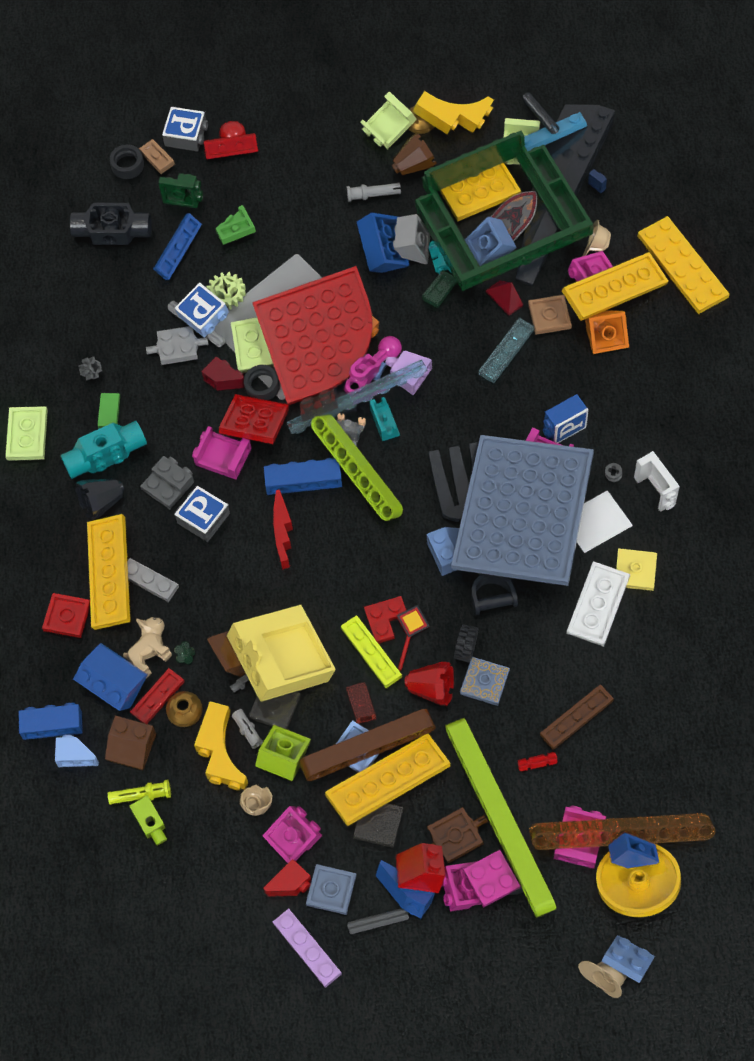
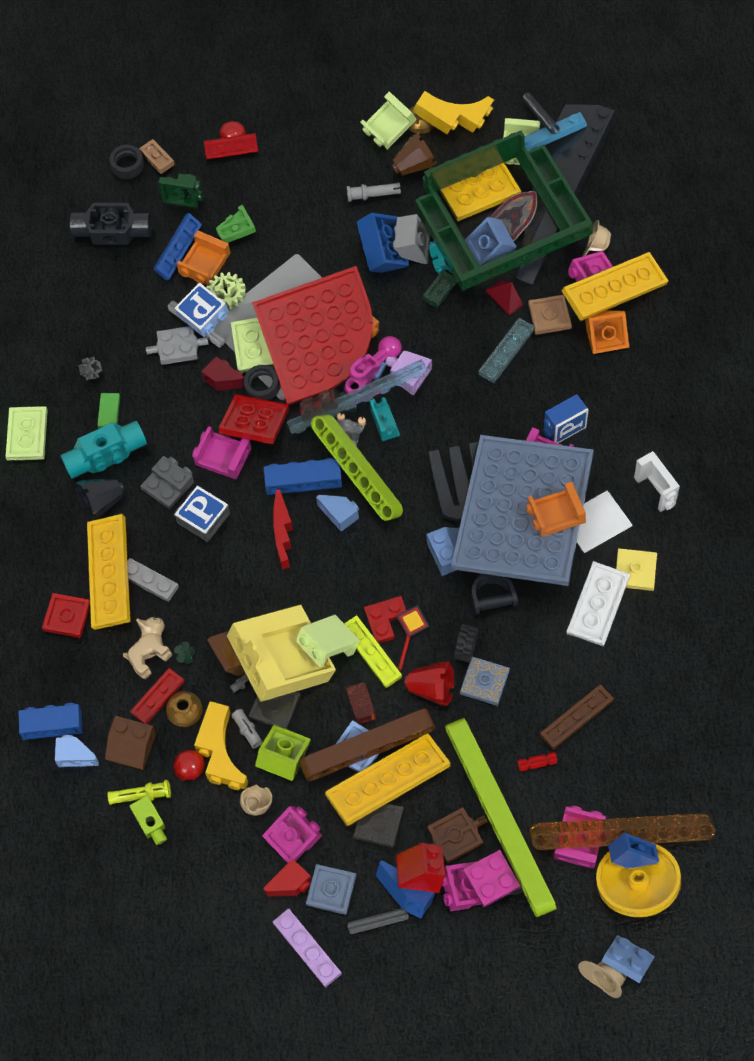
(110, 677): blue slope -> none
(185, 129): piece -> none
(188, 765): none -> red hair
(204, 258): none -> orange panel
(327, 639): none -> yellowish green panel
(338, 510): none -> medium blue slope
(556, 511): none -> orange panel
(597, 181): dark blue plate -> none
(617, 477): dark grey bush -> none
(683, 265): yellow plate -> none

